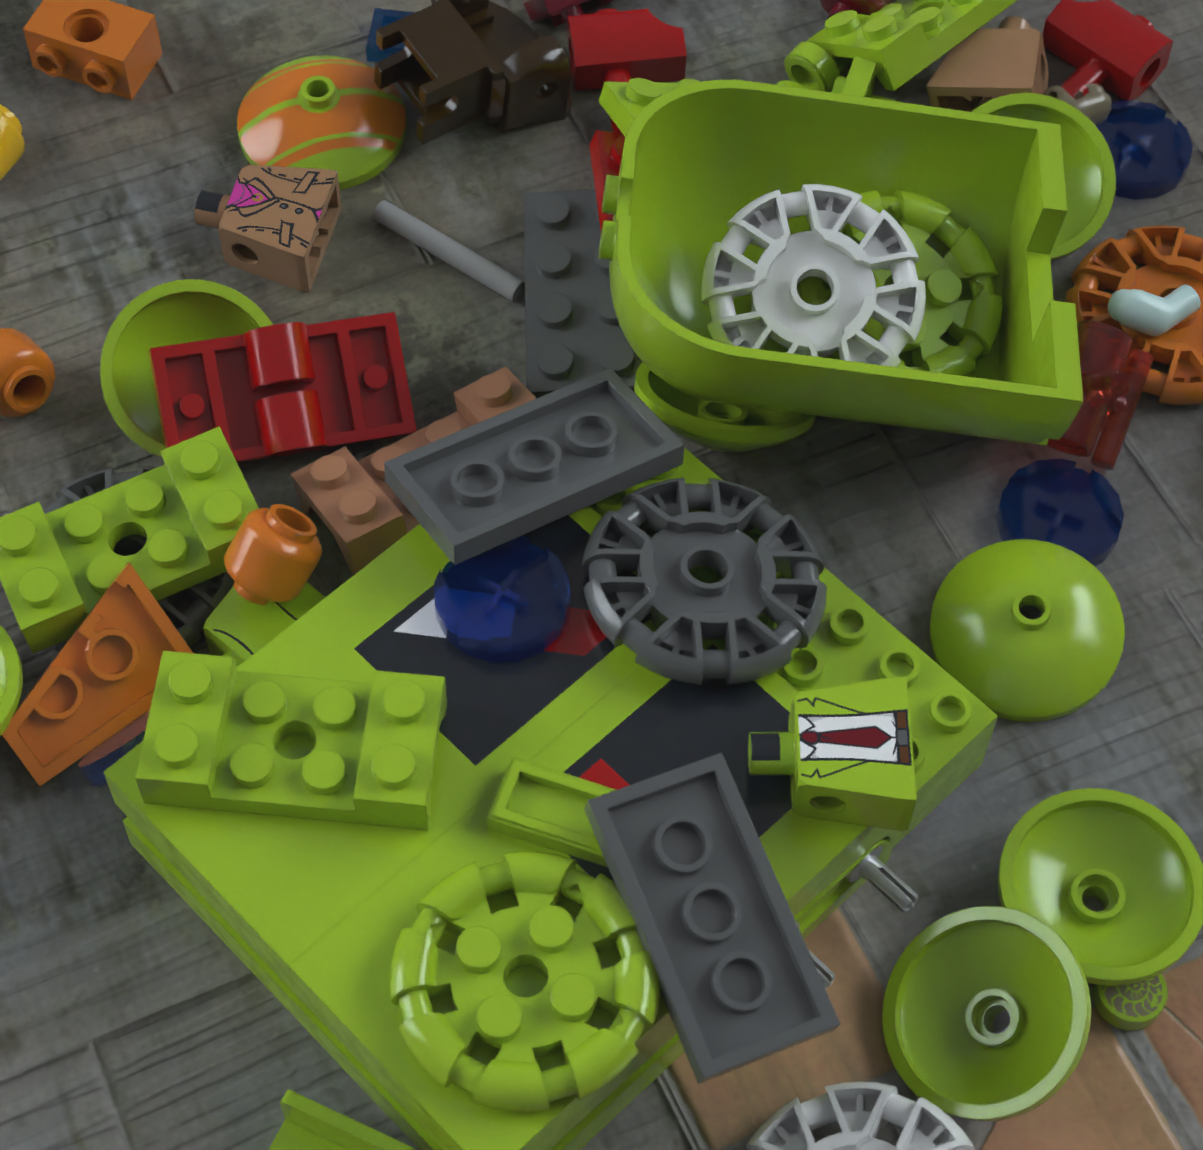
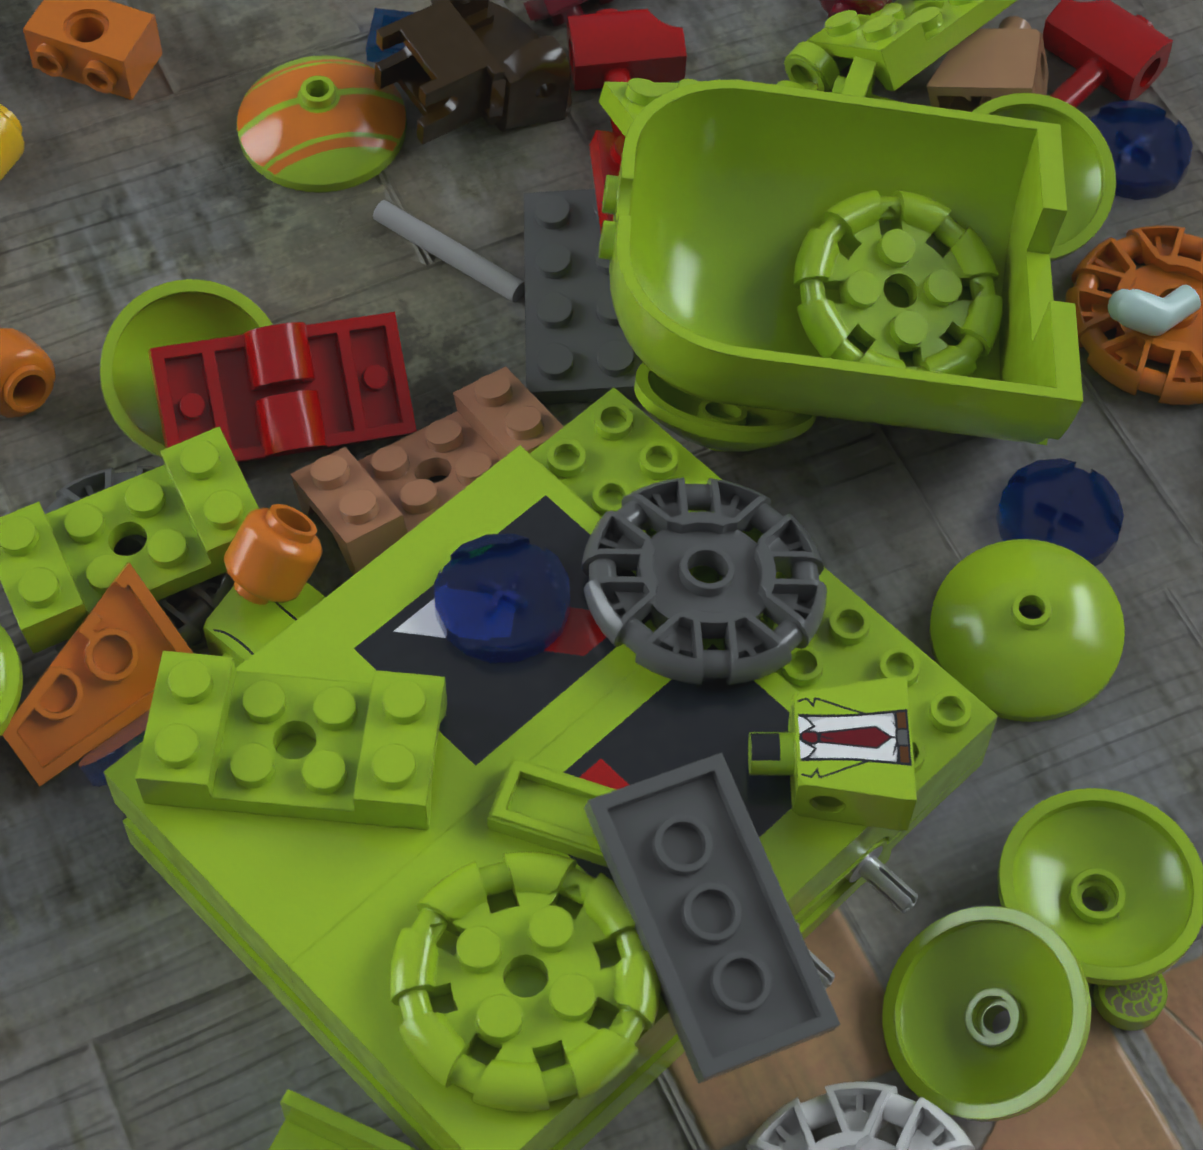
(275, 221): medium nougat torso -> none
(532, 465): dark grey plate -> none
(818, 253): white plate -> none
(1094, 105): dark tan arm -> none
(1107, 393): clear red pin -> none

